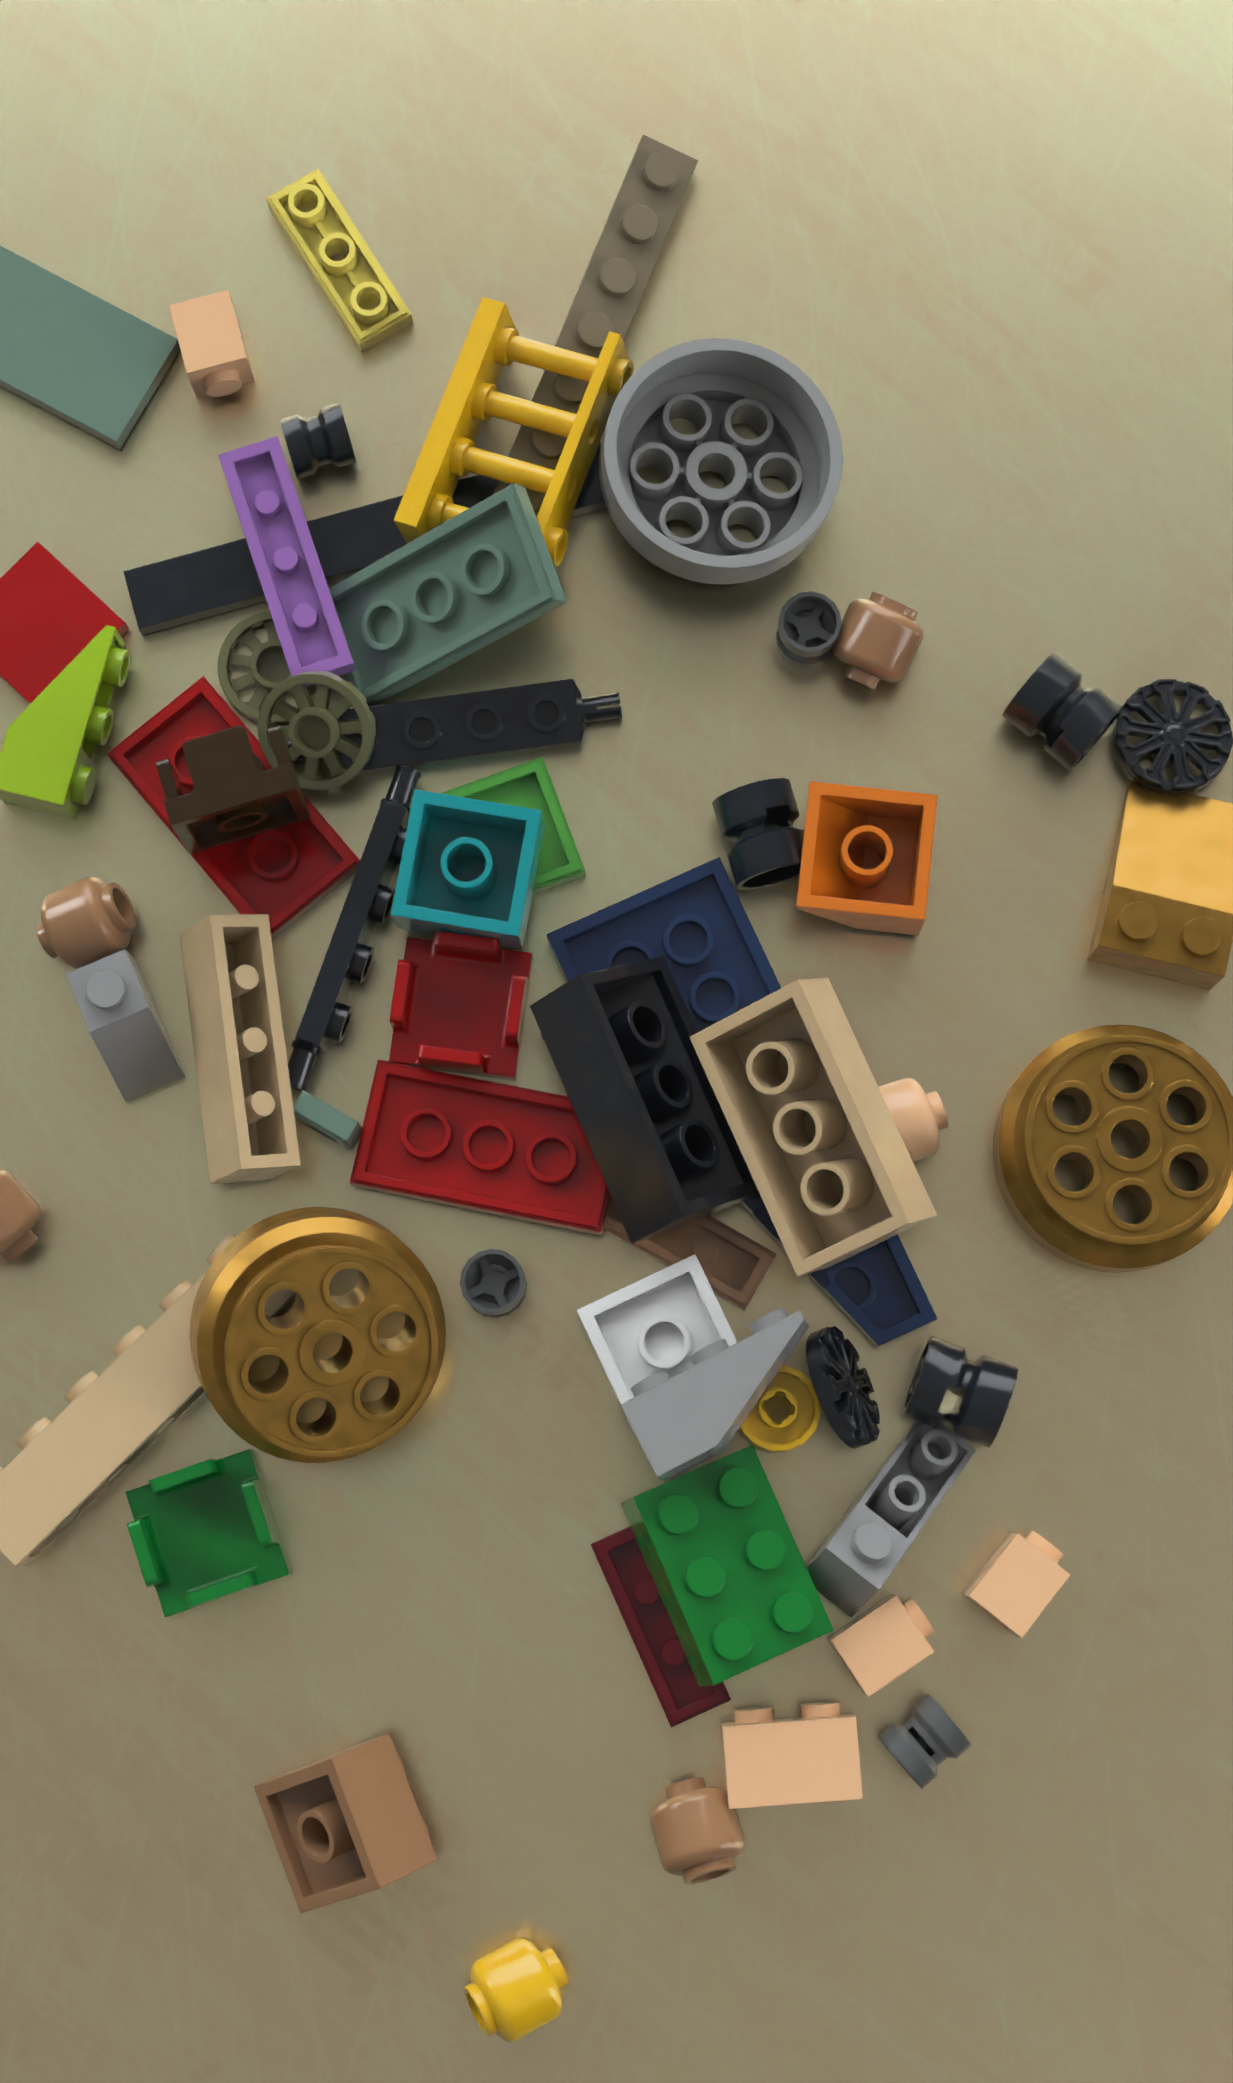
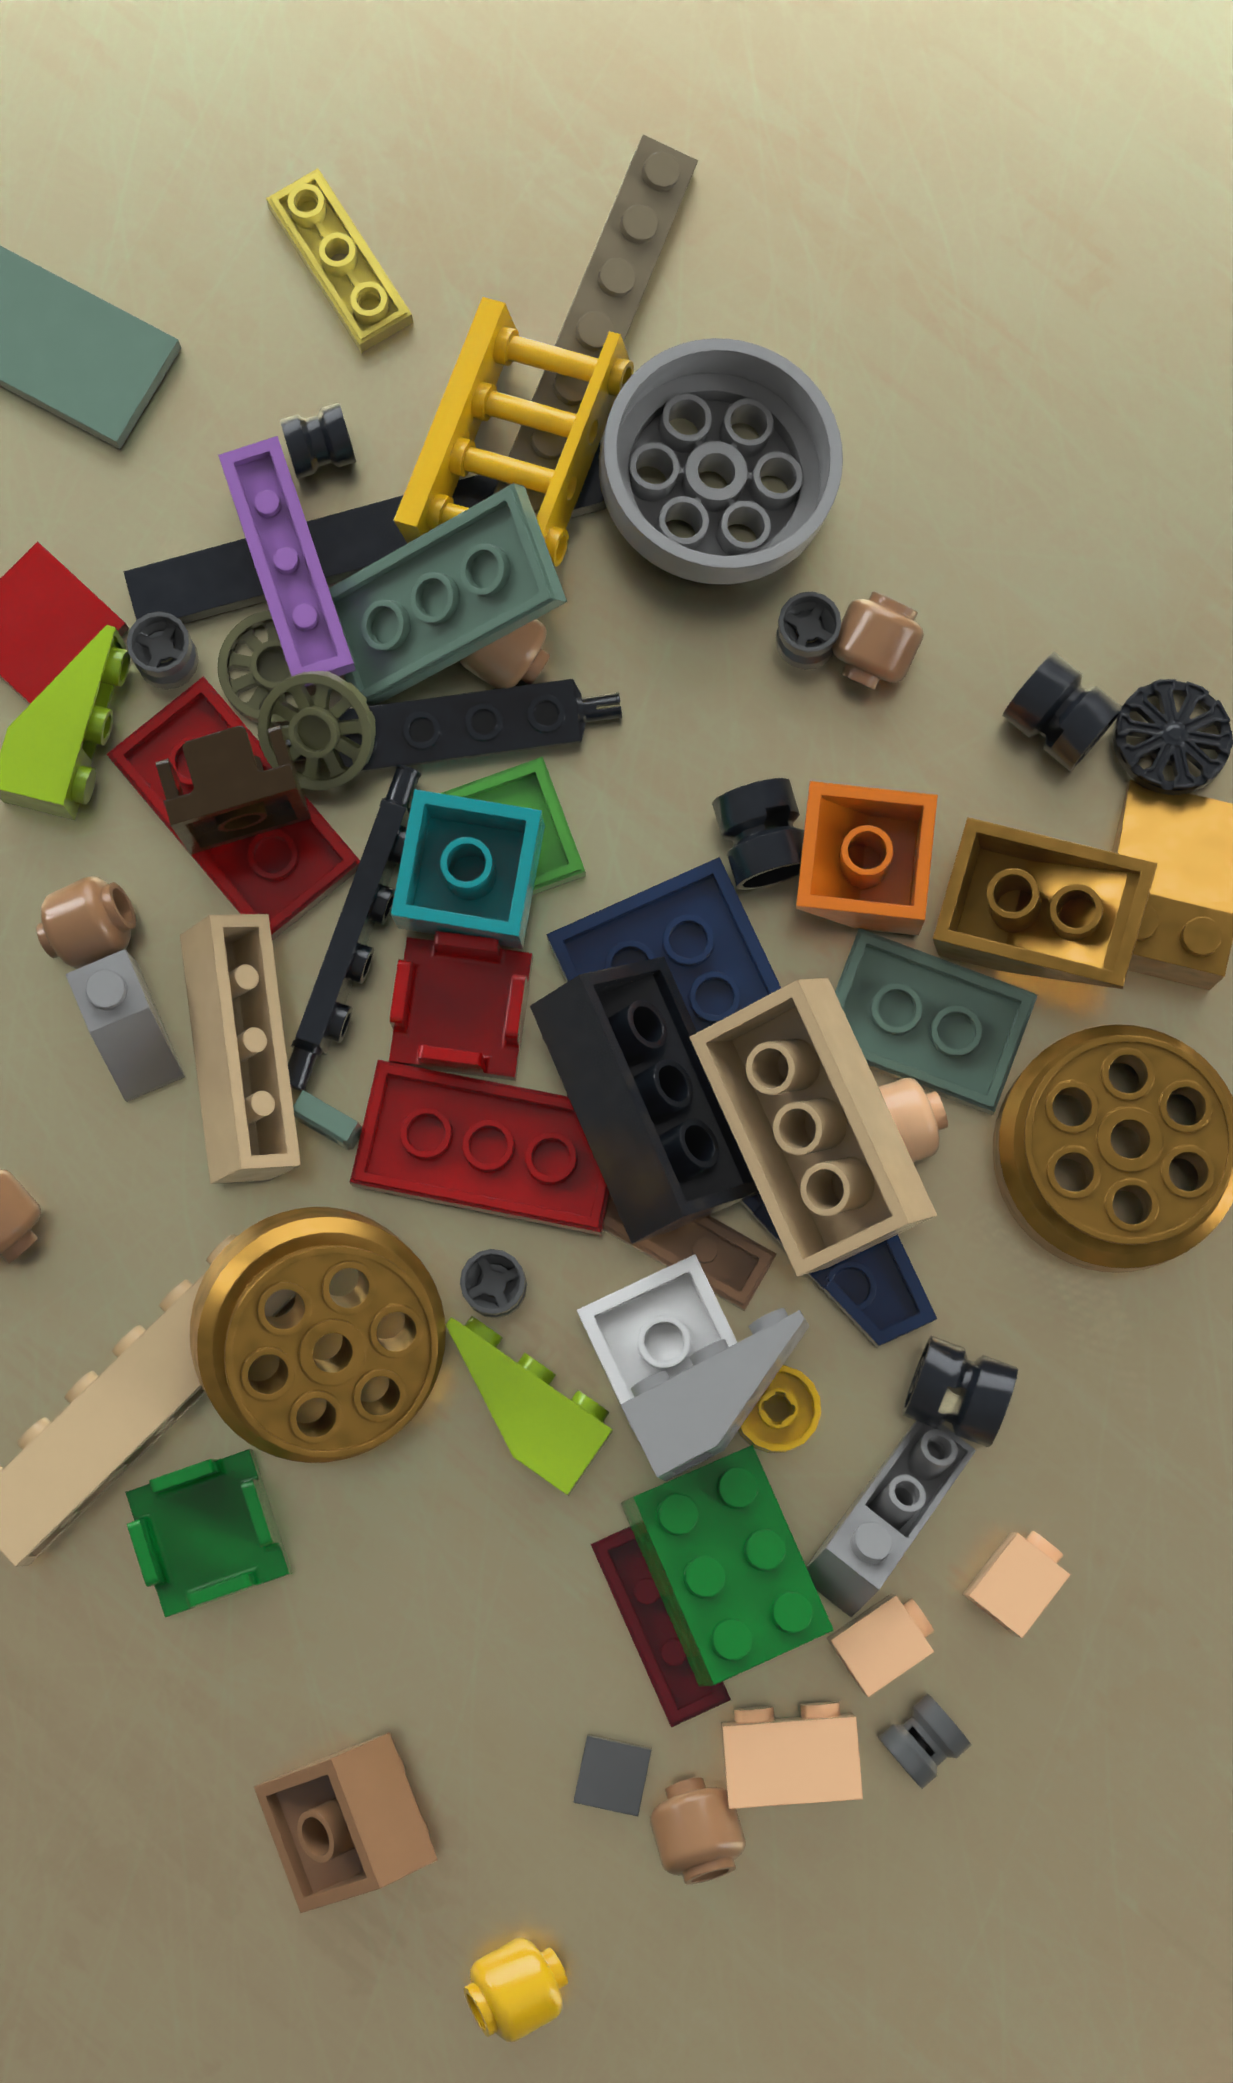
(153, 641): none -> dark grey wheel
(212, 344): light nougat brick -> none
(511, 657): none -> medium nougat head
(537, 1422): none -> lime slope
(612, 1775): none -> dark grey tile
(842, 1387): black wheel -> none
(933, 1020): none -> sand green tile
(1042, 906): none -> pearl gold slope

